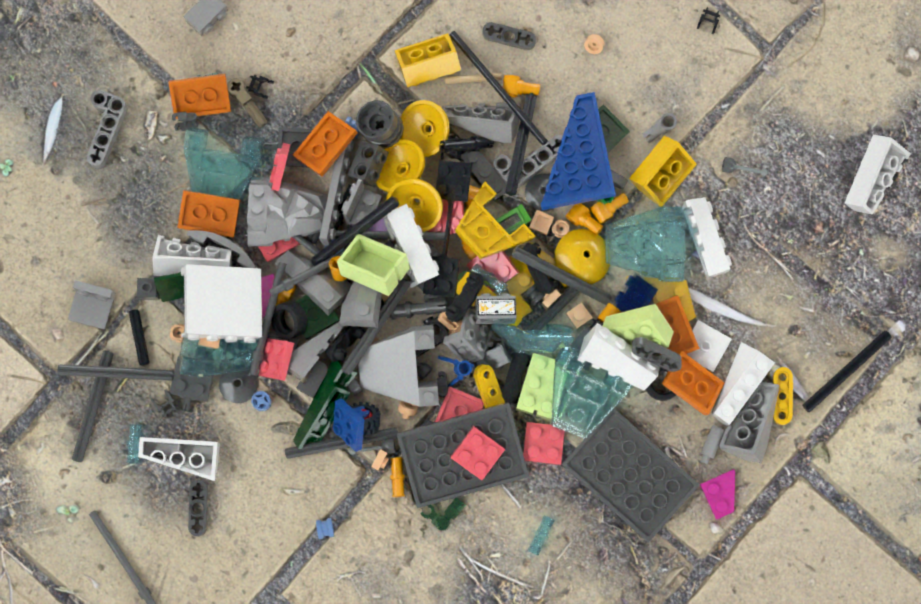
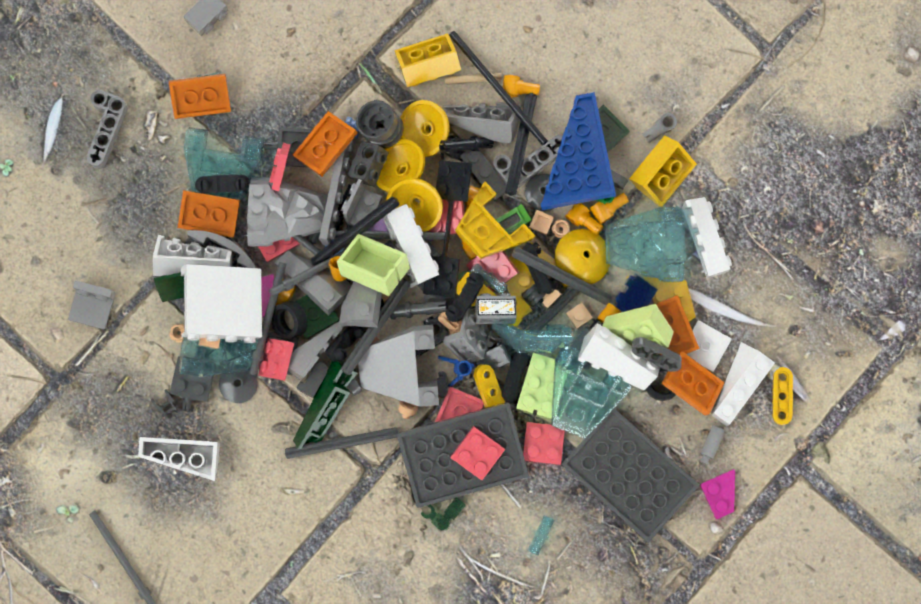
(91, 410): dark grey axle -> none
(115, 372): dark grey axle -> none
(133, 443): clear light blue pin -> none
(139, 338): black axle -> none
(146, 289): dark grey brick -> none
(188, 120): dark grey piece -> none
(192, 492): dark grey beam -> none
(222, 183): none -> black piece
(246, 101): dark tan connector -> none
(258, 399): medium blue wheel -> none
(261, 80): black piece -> none
(325, 528): medium blue wheel -> none
(354, 421): blue plate -> none
(380, 461): light nougat plate -> none
(387, 446): dark grey hinge -> none
(397, 477): light orange pin -> none
(423, 370): dark grey hinge -> none
(521, 45): dark grey beam -> none
(594, 44): light nougat tile -> none
(703, 17): black piece -> none
(729, 165): hinge -> none
(751, 429): light grey wedge -> none
(848, 370): black axle -> none
(875, 173): white wedge -> none

